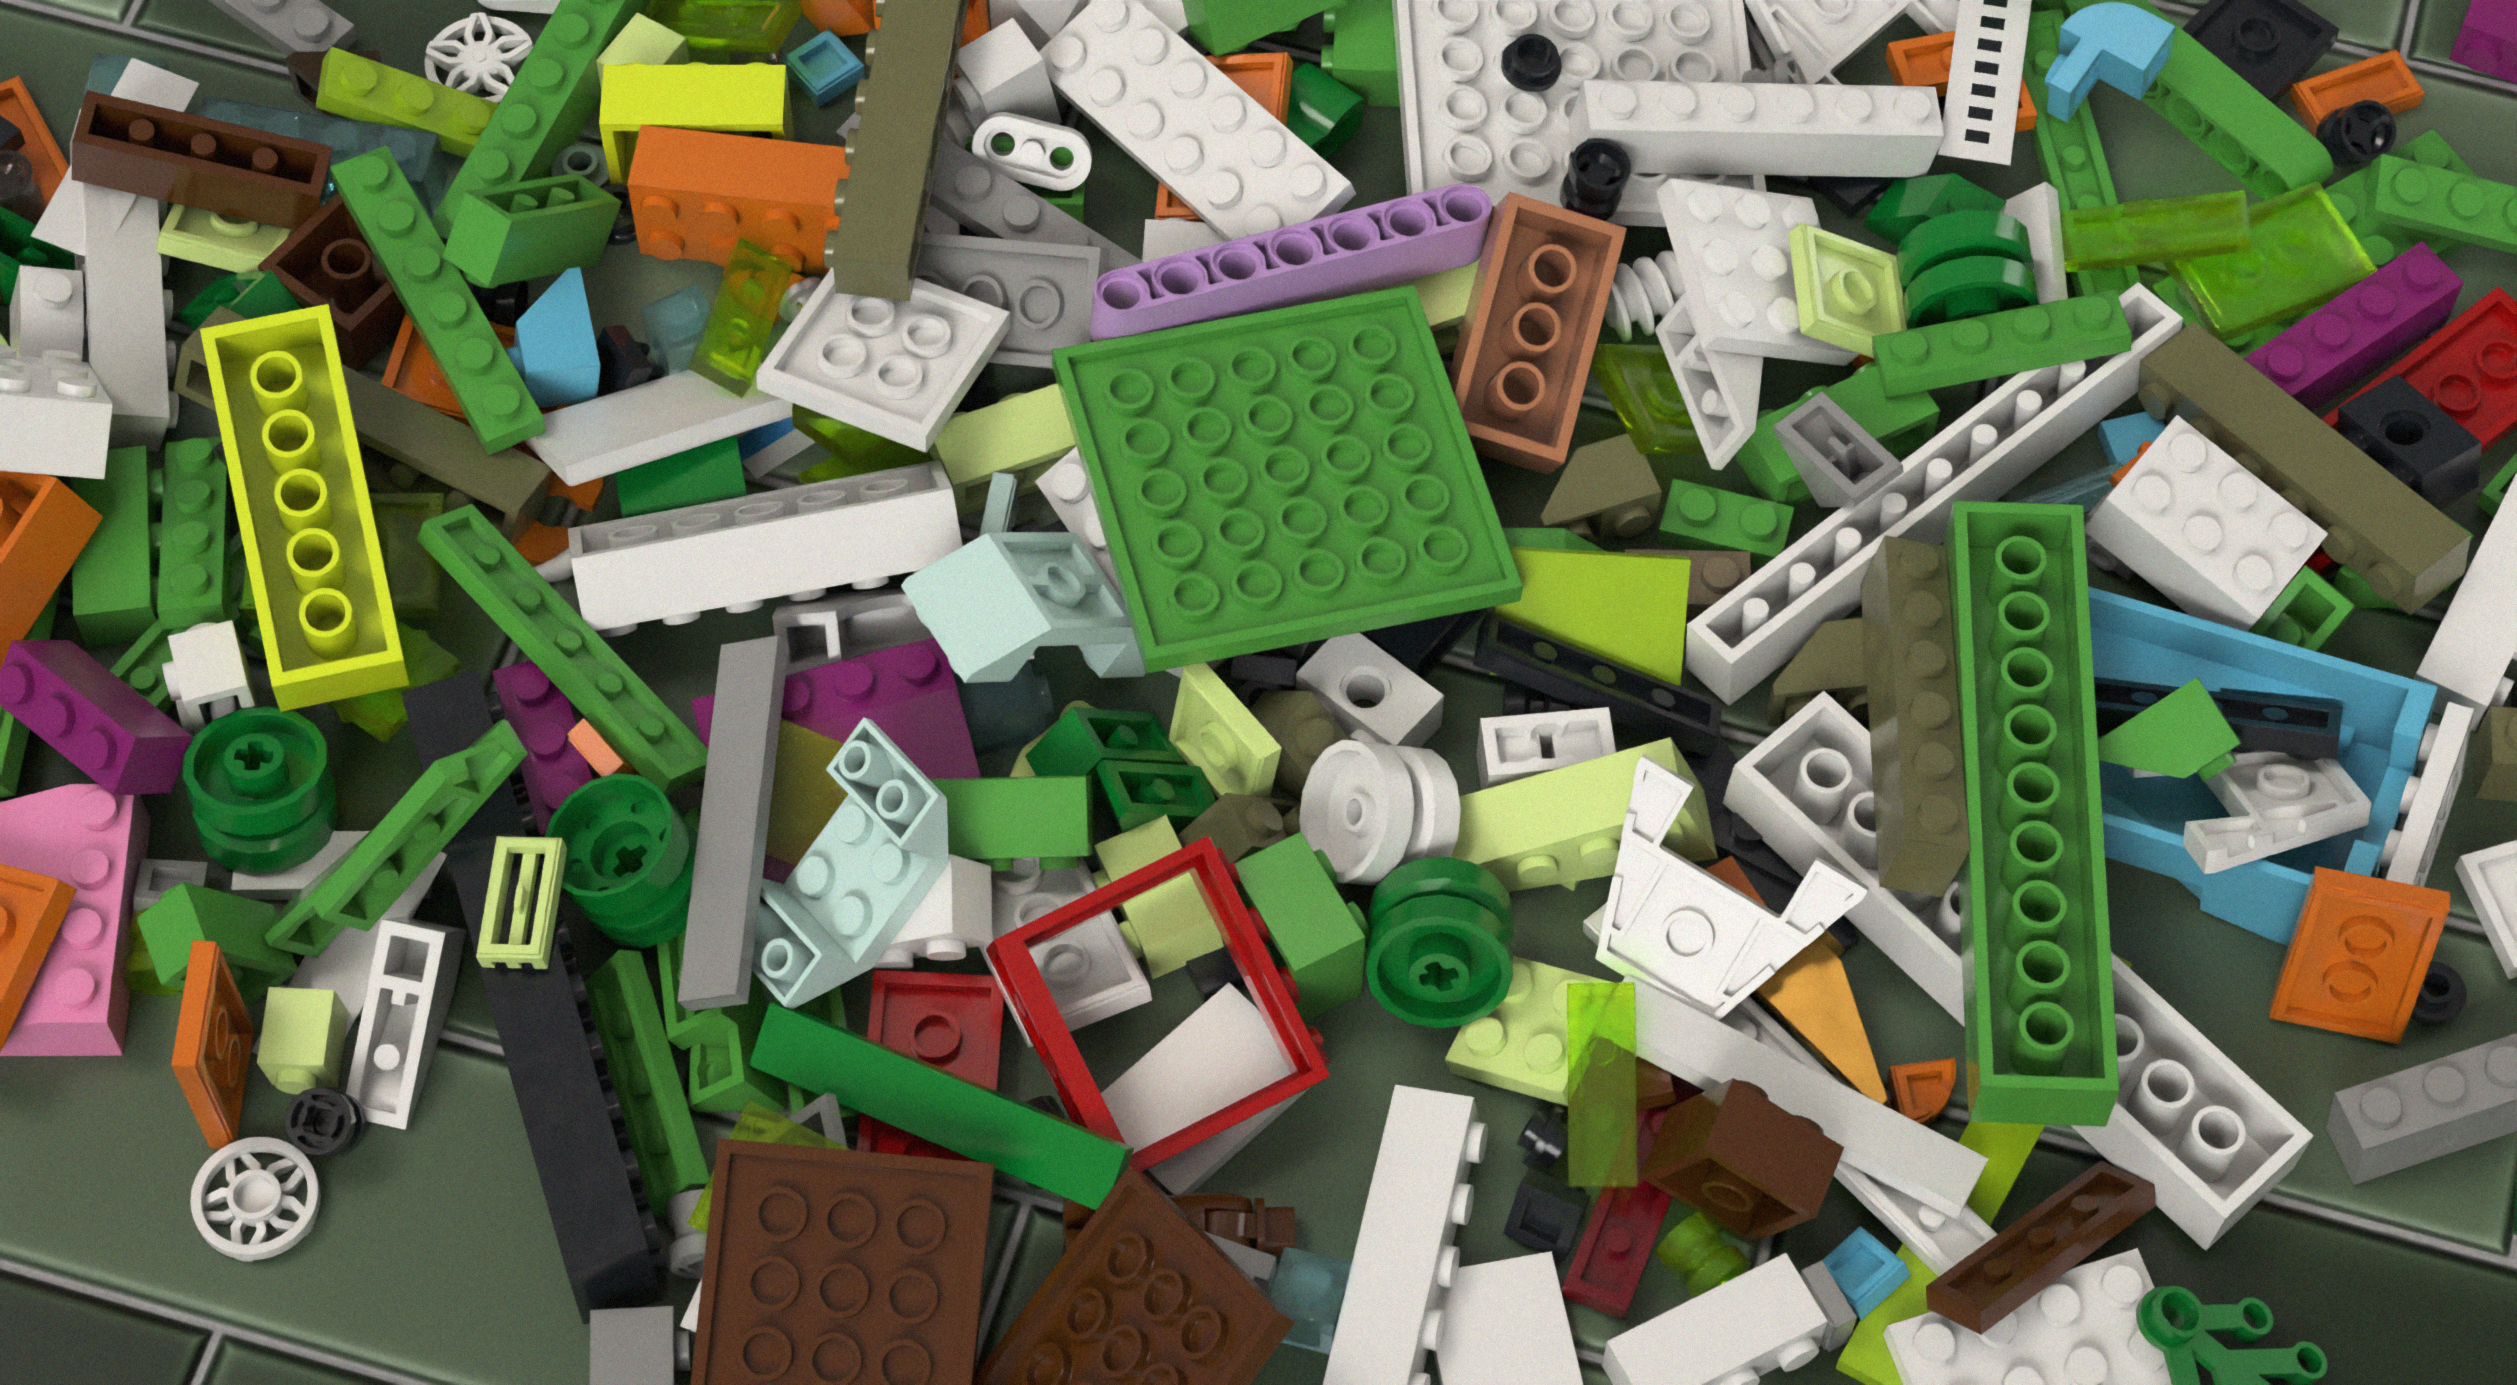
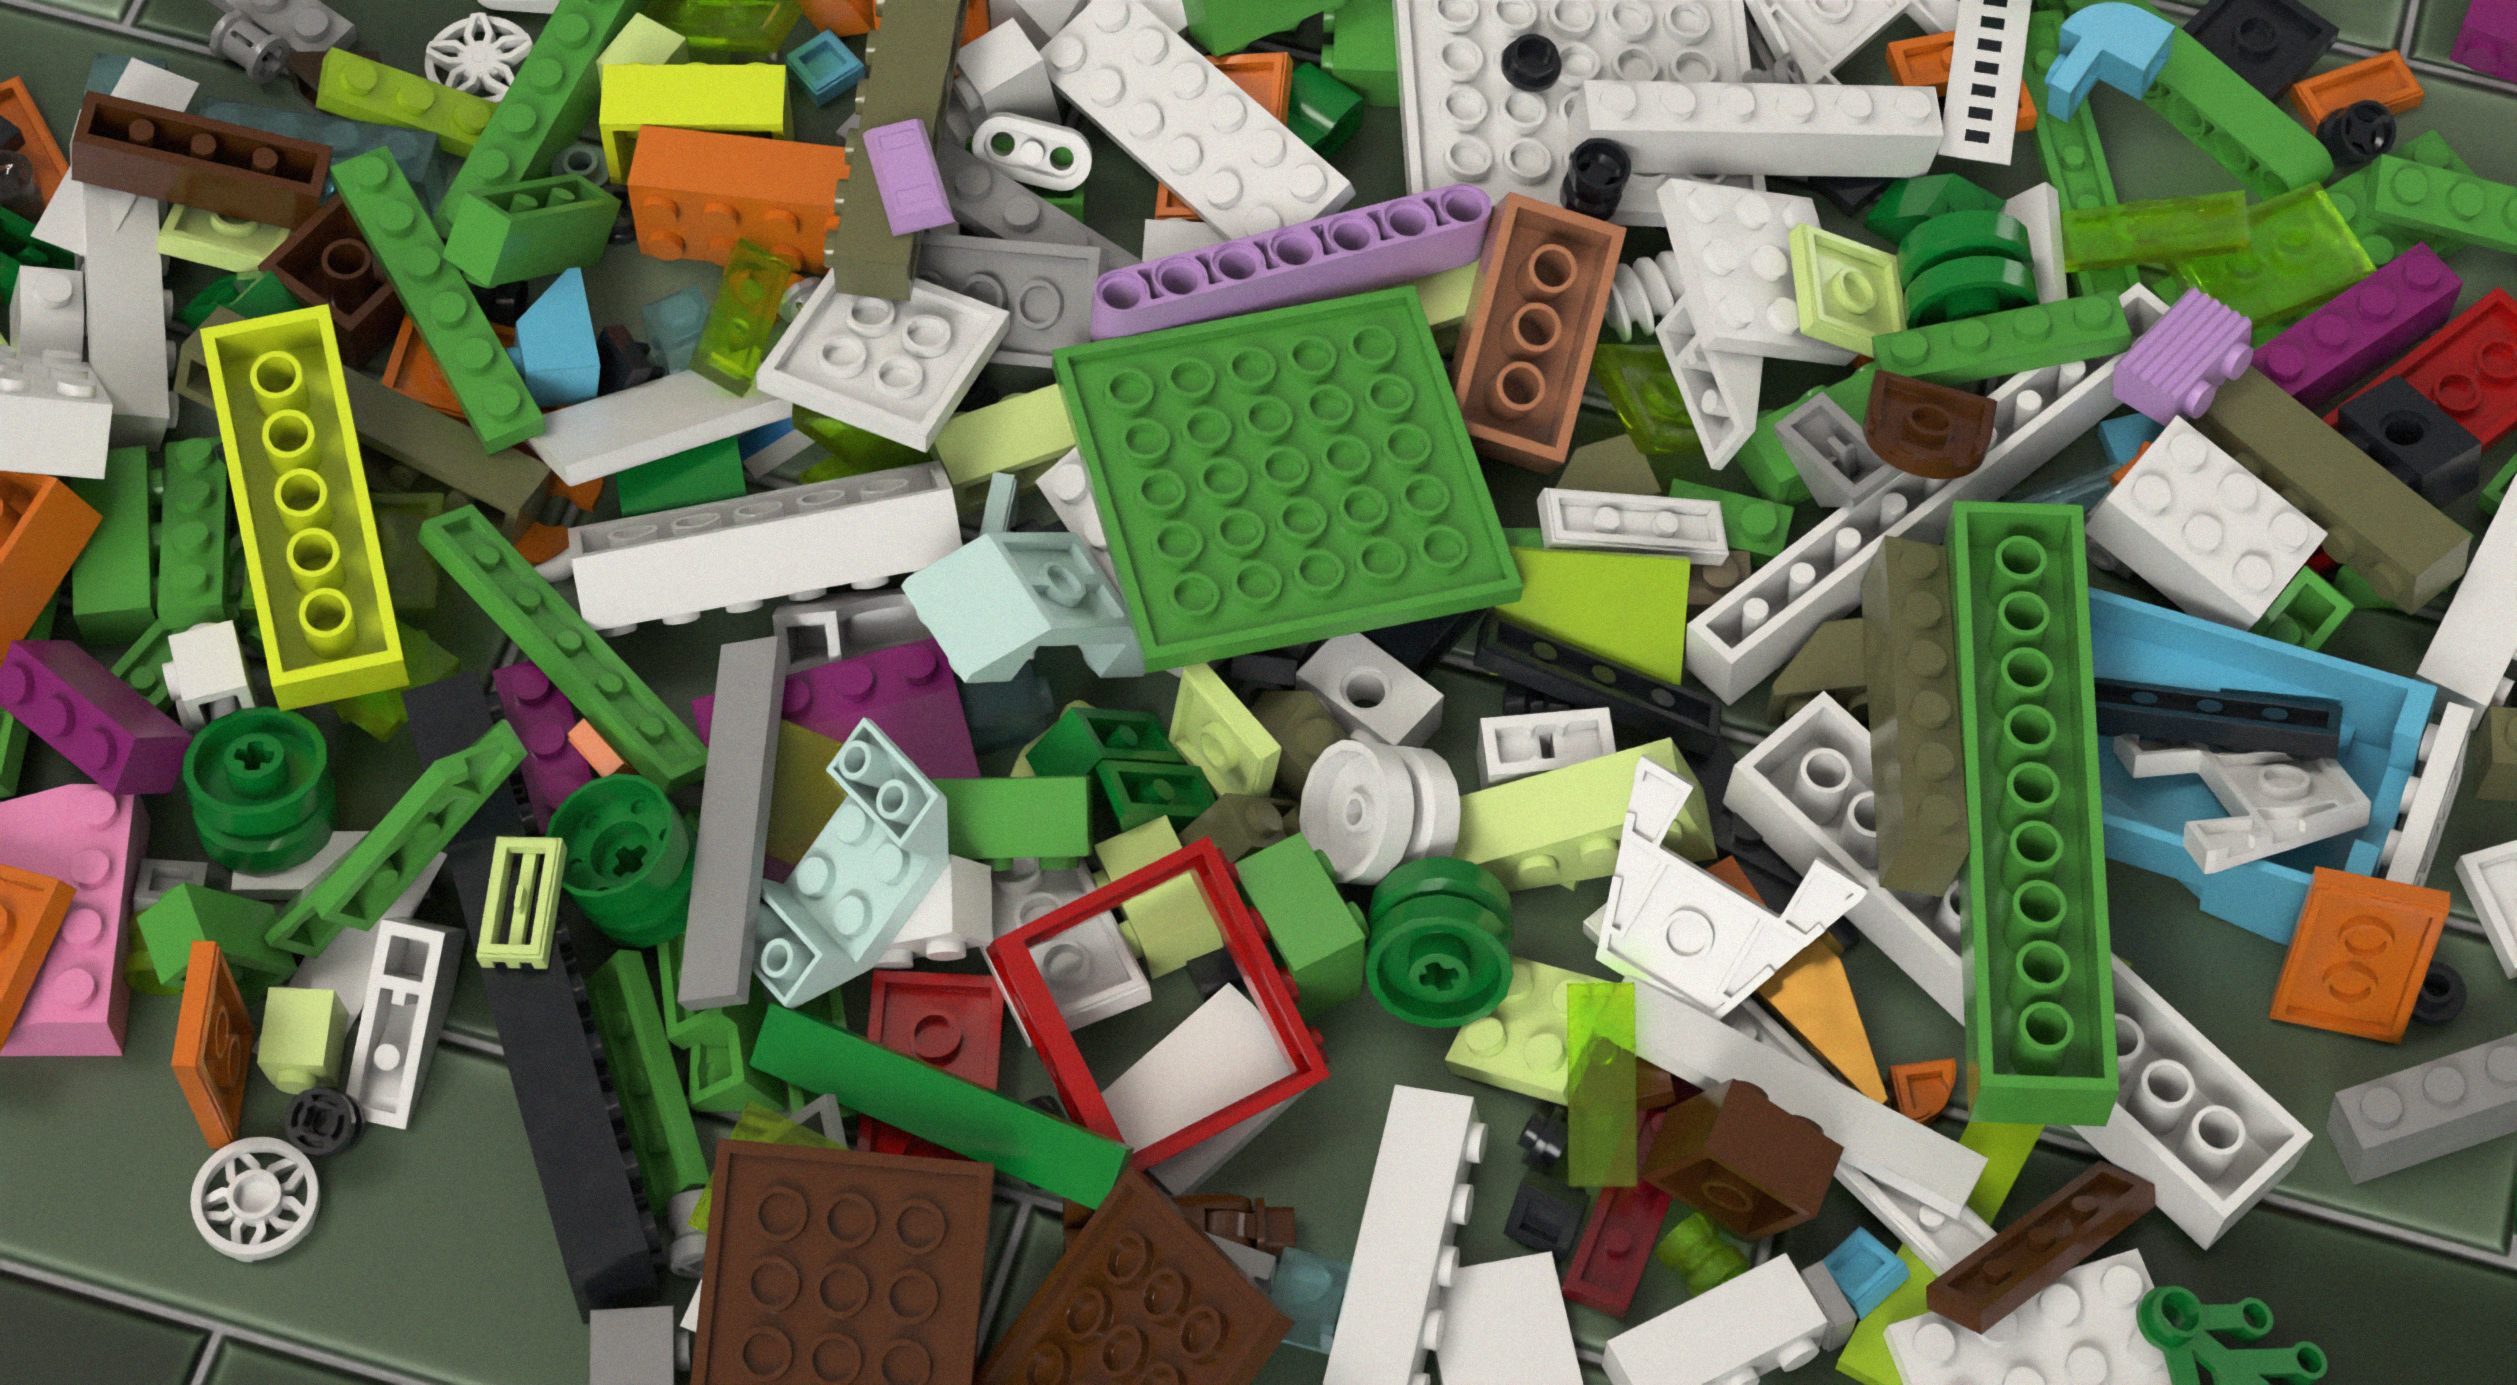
(272, 46): none -> light grey bush
(907, 177): none -> lavender tile
(1633, 524): none -> white tile
(1927, 426): none -> reddish brown tile
(2174, 736): bright green slope -> none
(2184, 359): none -> lavender brick

